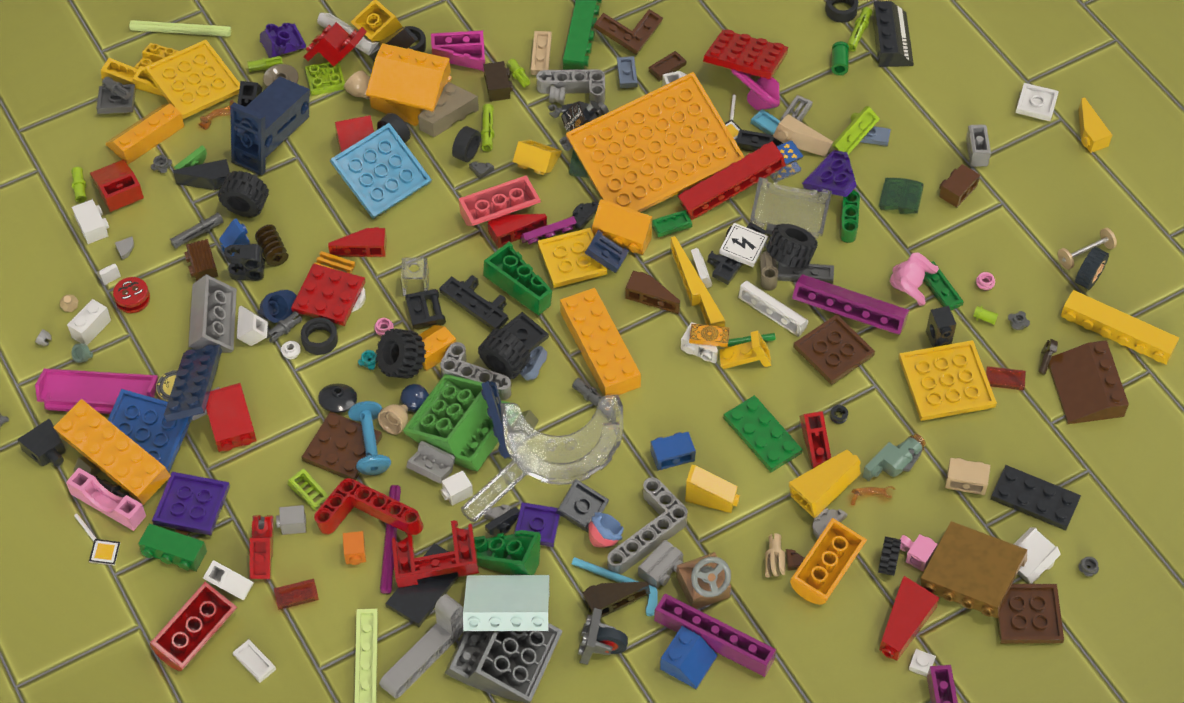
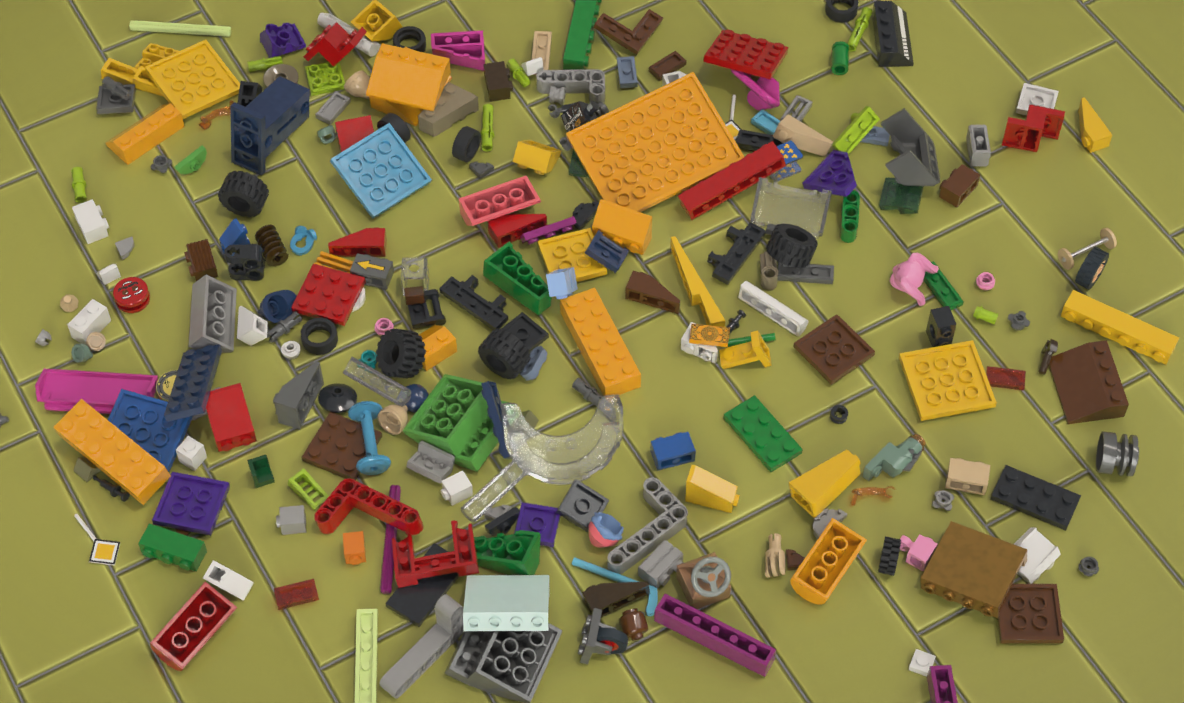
(43, 444): black torso -> none
(96, 341): none -> tan plate
(117, 185): red slope -> none
(121, 509): bright pink arch -> none
(191, 453): none -> white brick
(193, 232): dark grey pin -> none
(205, 175): black slope -> none
(254, 660): white tile -> none
(260, 471): none -> dark green panel
(261, 547): red plate -> none
(298, 396): none -> dark grey slope
(301, 232): none -> dark azure piece
(325, 131): none -> sand green tile
(333, 108): none -> light grey tile
(375, 270): none -> dark grey brick
(377, 382): none -> clear brick
(403, 38): black slope -> none
(414, 295): none -> reddish brown slope
(460, 368): light grey beam -> none
(533, 66): none -> white slope
(562, 282): none -> light blue piece
(633, 624): none -> reddish brown head
(671, 223): green plate -> none
(688, 658): blue slope -> none
(701, 267): white tile -> none
(733, 323): none -> black piece
(743, 244): white tile -> none
(815, 437): red slope -> none
(850, 304): magenta brick -> none
(909, 614): red slope -> none
(917, 158): none -> dark grey windscreen
(943, 495): none -> light grey plate
(1038, 123): none -> red bracket
(1120, 454): none -> dark grey wheel

